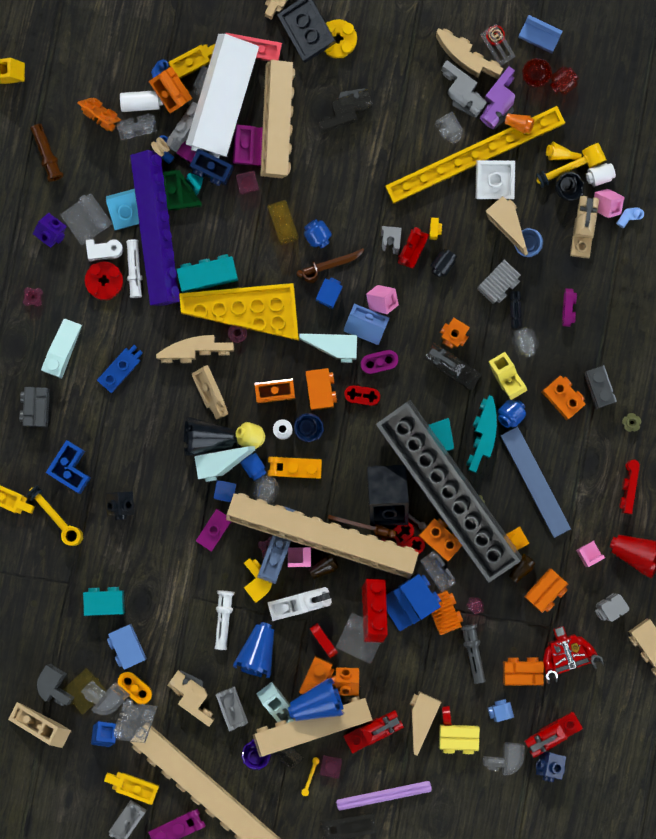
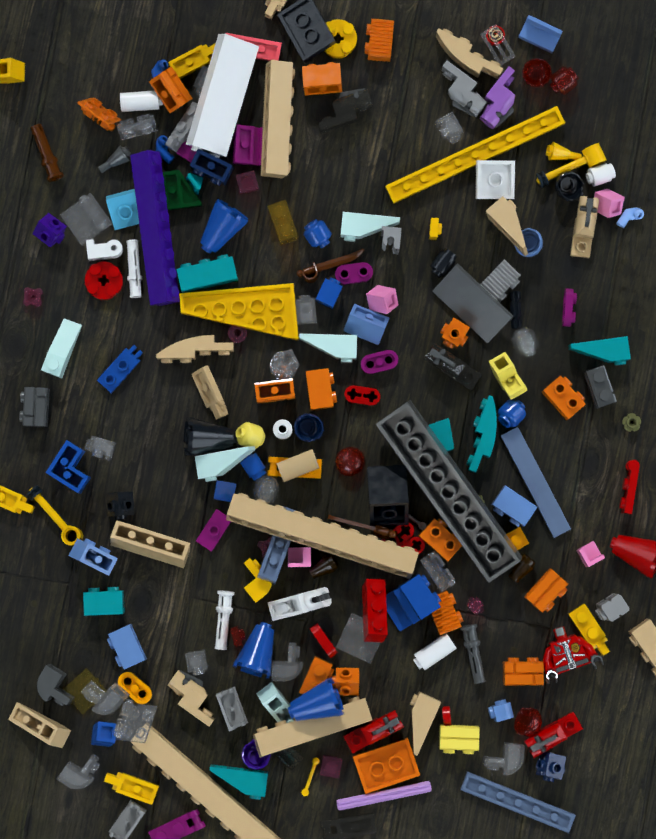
(78, 778): none -> clear brick
(90, 555): none -> medium blue brick
(100, 447): none -> clear brick
(120, 156): none -> dark grey cone
(150, 544): none -> tan brick
(160, 146): tan bush -> none
(196, 661): none -> clear brick
(221, 226): none -> blue cone
(238, 635): none -> clear red plate
(245, 780): none -> teal slope
(284, 365): none -> clear brick
(287, 669): none -> clear brick
(298, 465): none -> tan brick
(306, 310): none -> clear brick
(322, 79): none -> orange brick
(350, 461): none -> clear red hair
(354, 273): none -> magenta plate
(362, 225): none -> light aqua slope
(380, 40): none -> orange brick
(386, 765): none -> orange plate
(413, 249): red hinge -> none
(434, 652): none -> white brick
(472, 303): none -> dark grey tile
(513, 506): none -> medium blue brick
(518, 802): none -> sand blue tile
(522, 123): orange cone -> none
(528, 722): none -> clear red hair
(589, 628): none -> yellow hinge
(607, 350): none -> teal slope

